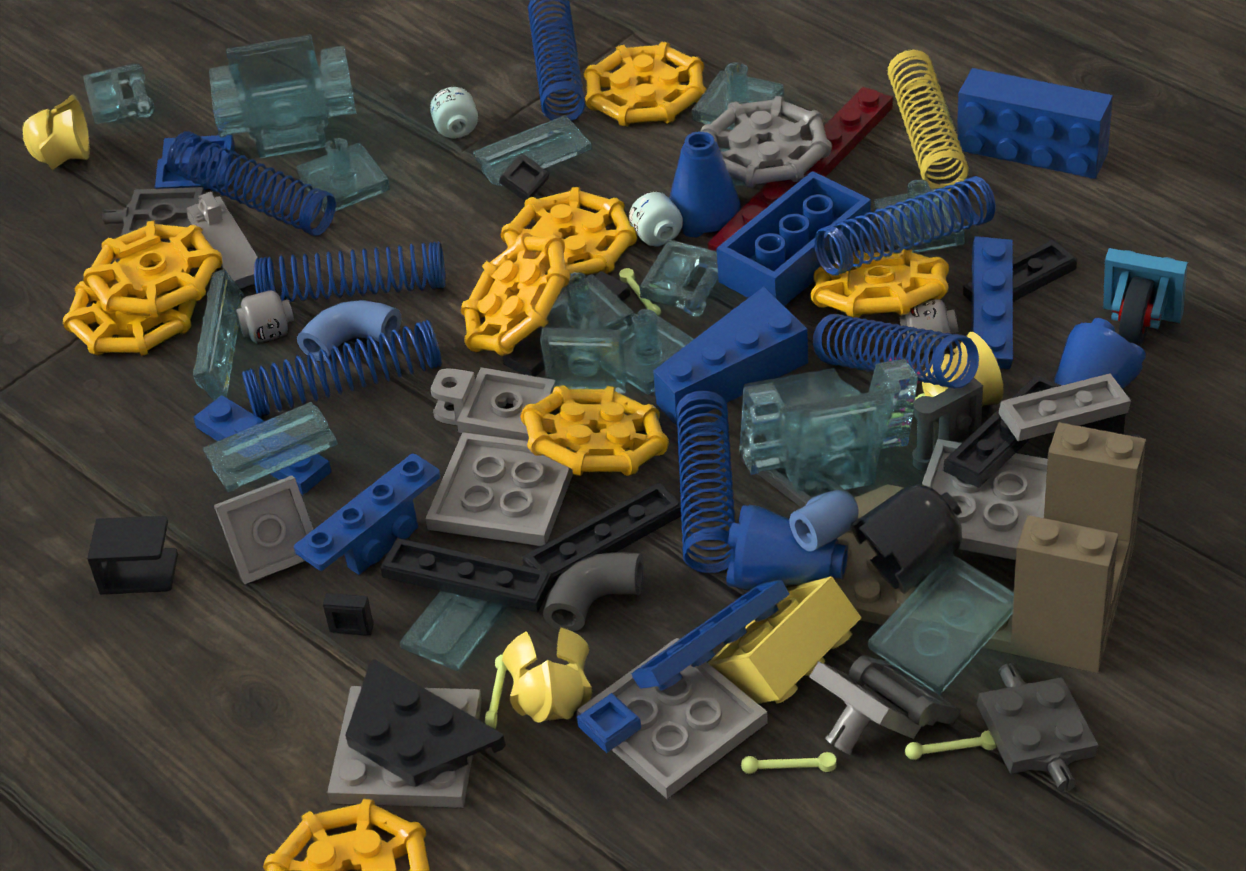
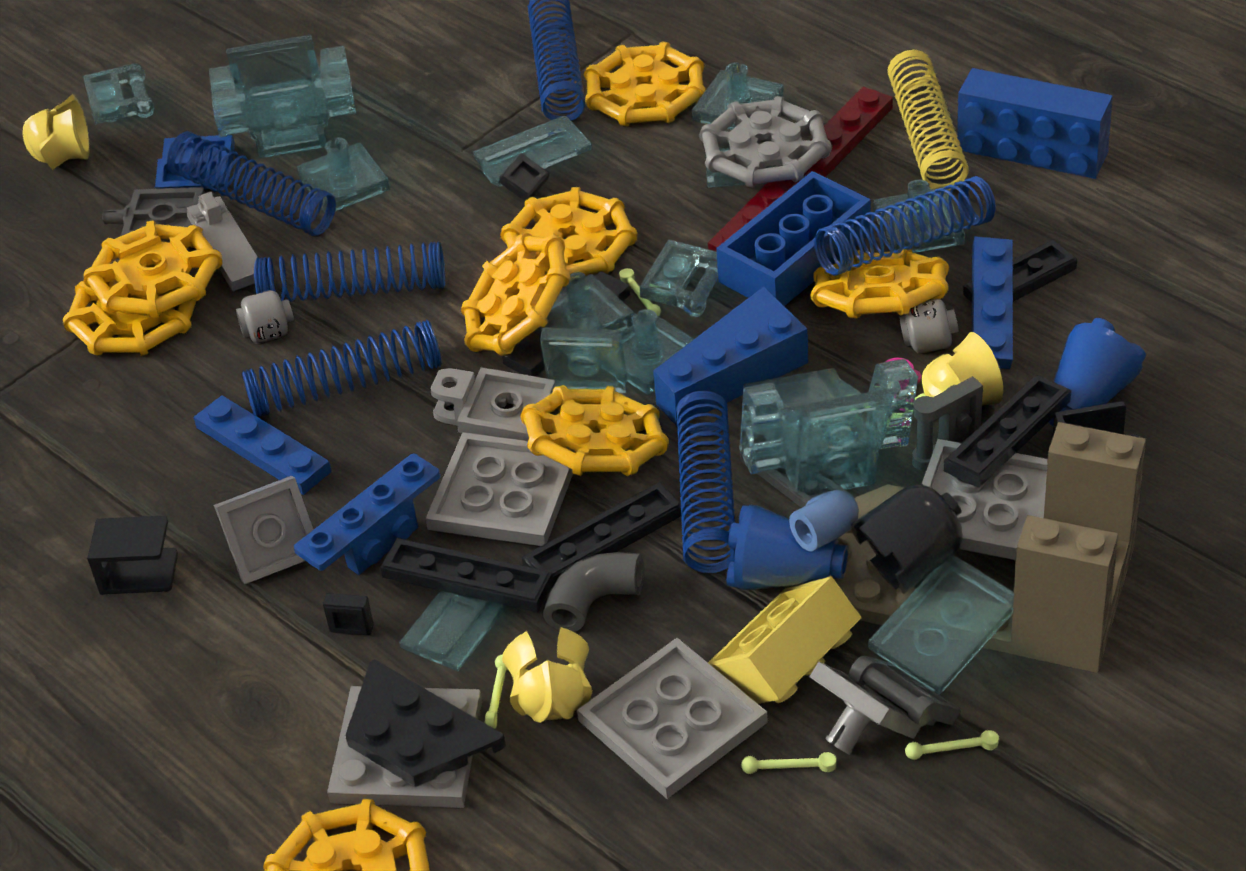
(218, 335): clear light blue plate -> none
(270, 446): clear light blue piece -> none
(348, 322): medium blue cylinder -> none
(453, 110): light aqua head -> none
(609, 722): blue tile -> none
(655, 219): light aqua head -> none
(698, 644): blue plate -> none
(703, 186): blue cone -> none
(937, 357): blue piece -> none
(1037, 726): dark grey plate -> none
(1069, 404): light grey plate -> none
(1143, 291): dark azure plate -> none

